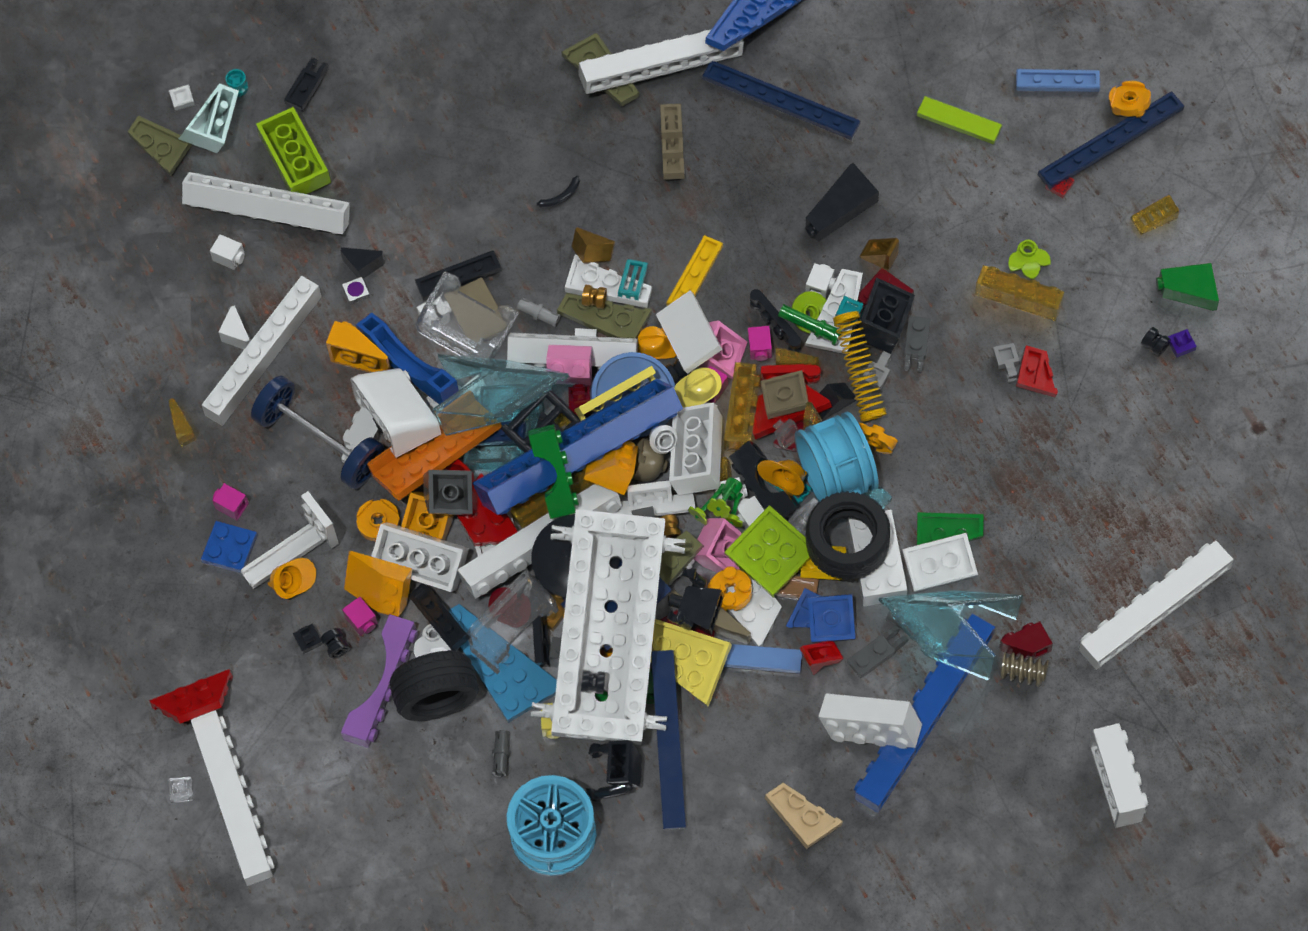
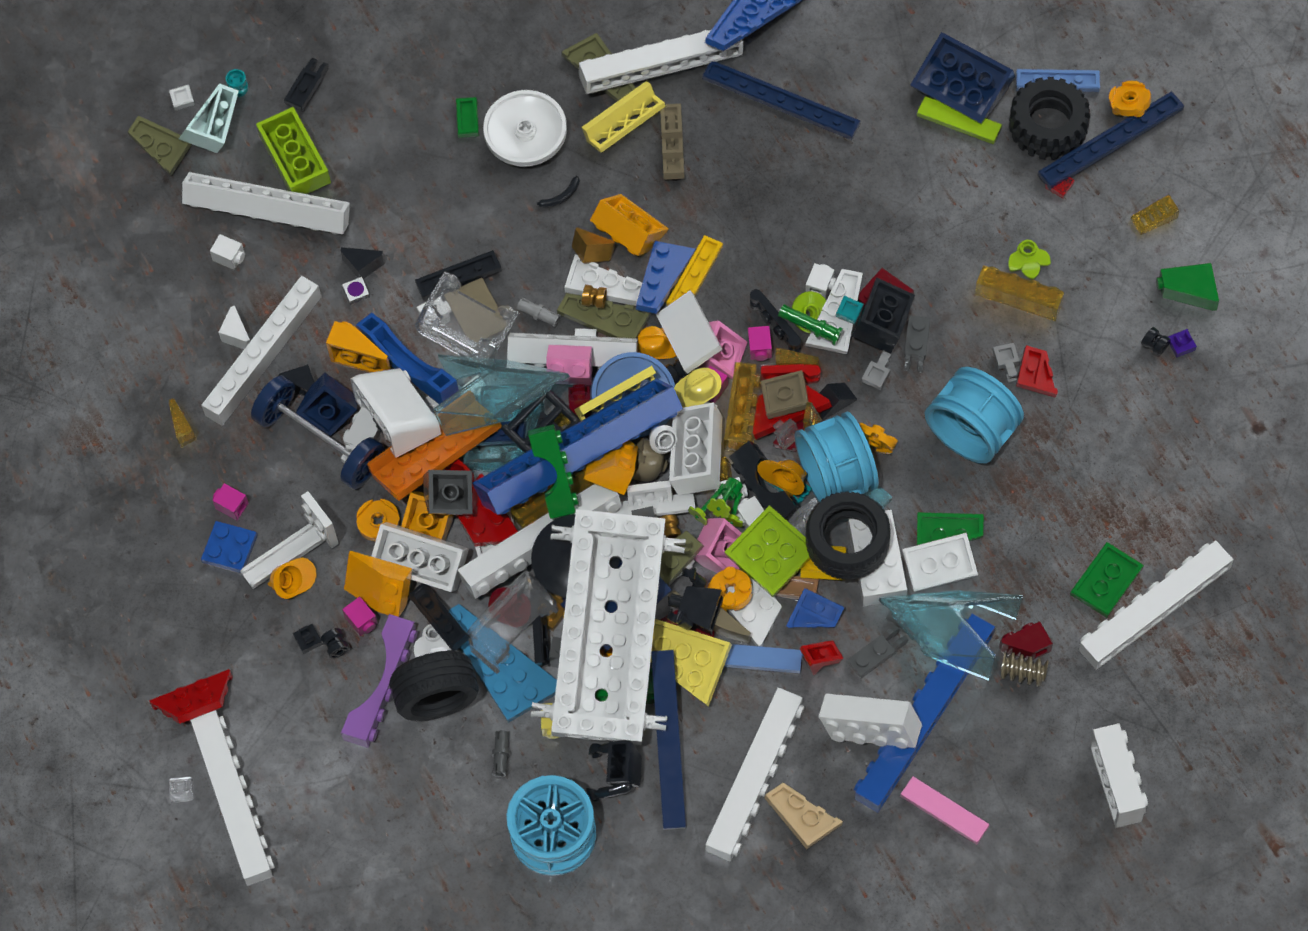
(301, 378): none -> black slope
(327, 404): none -> dark blue slope
(467, 117): none -> green tile
(525, 128): none -> white dish
(587, 681): black wheel -> none
(620, 114): none -> light yellow fence
(628, 224): none -> light orange slope
(630, 293): teal tile -> none
(662, 273): none -> blue wing
(754, 775): none -> white brick
(831, 618): blue plate -> none
(841, 203): black slope -> none
(872, 414): yellow piece -> none
(881, 252): pearl gold slope -> none
(944, 810): none -> bright pink tile
(963, 78): none -> dark blue slope
(974, 414): none -> medium azure wheel
(1055, 95): none -> black tyre
(1106, 579): none -> green tile

